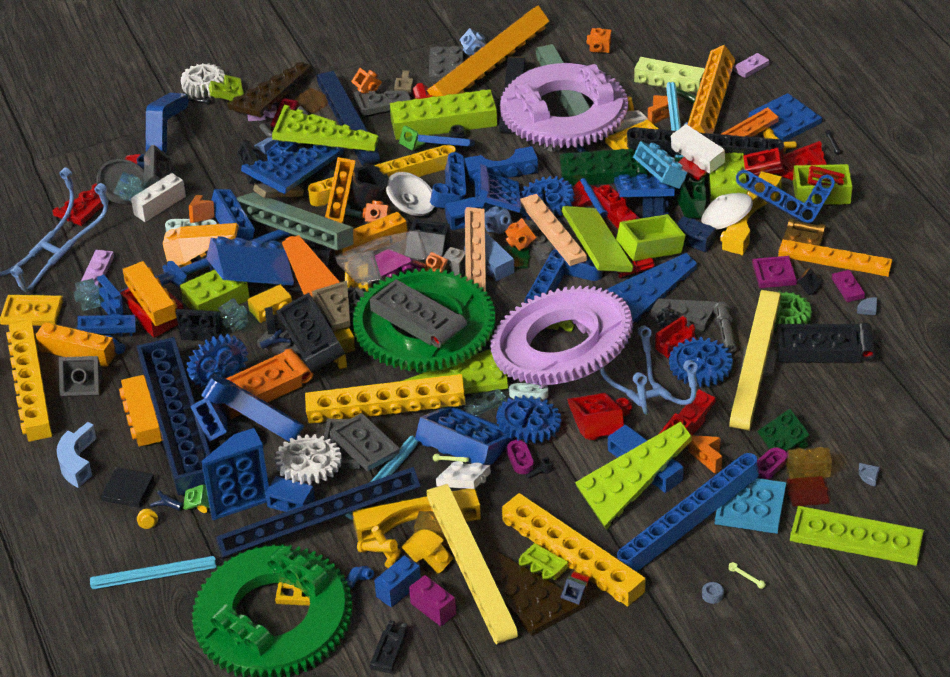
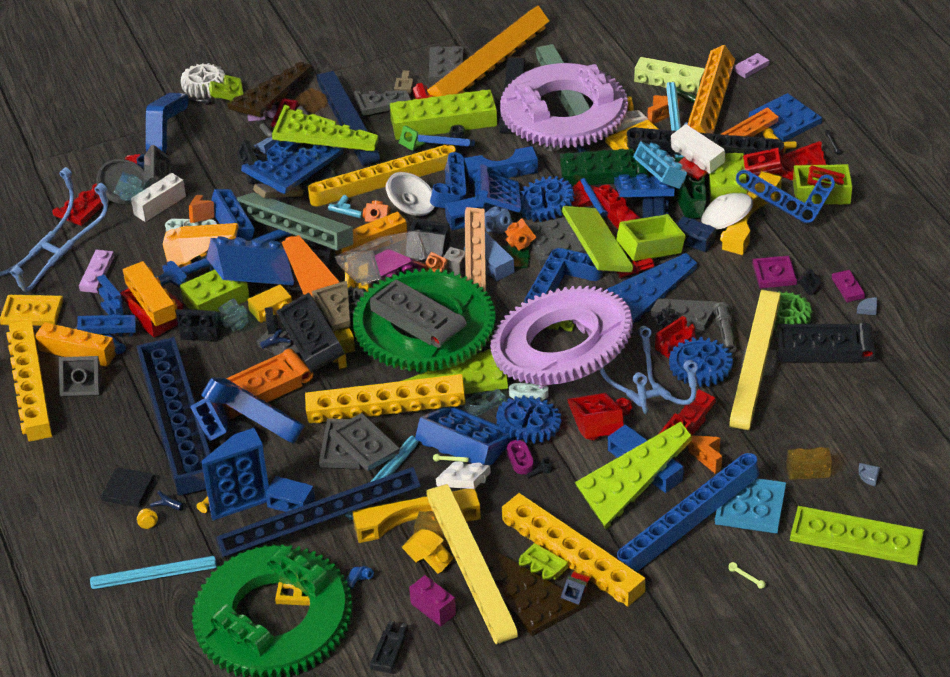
(72, 466): light blue arch -> none
(87, 290): clear light blue brick -> none
(140, 411): light orange brick -> none
(196, 497): bright green bracket -> none
(217, 358): blue gear -> none
(308, 459): white gear -> none
(340, 189): light orange brick -> none
(366, 81): orange brick -> none
(367, 185): black cylinder -> none
(387, 546): yellow piece -> none
(396, 580): blue brick -> none
(472, 41): medium blue brick -> none
(553, 230): light nougat plate -> none
(599, 40): orange brick -> none
(712, 592): sand blue tile -> none
(771, 462): magenta plate -> none
(784, 432): dark green hinge -> none
(804, 236): pearl gold plate -> none
(807, 491): clear red piece -> none
(835, 257): light orange plate -> none

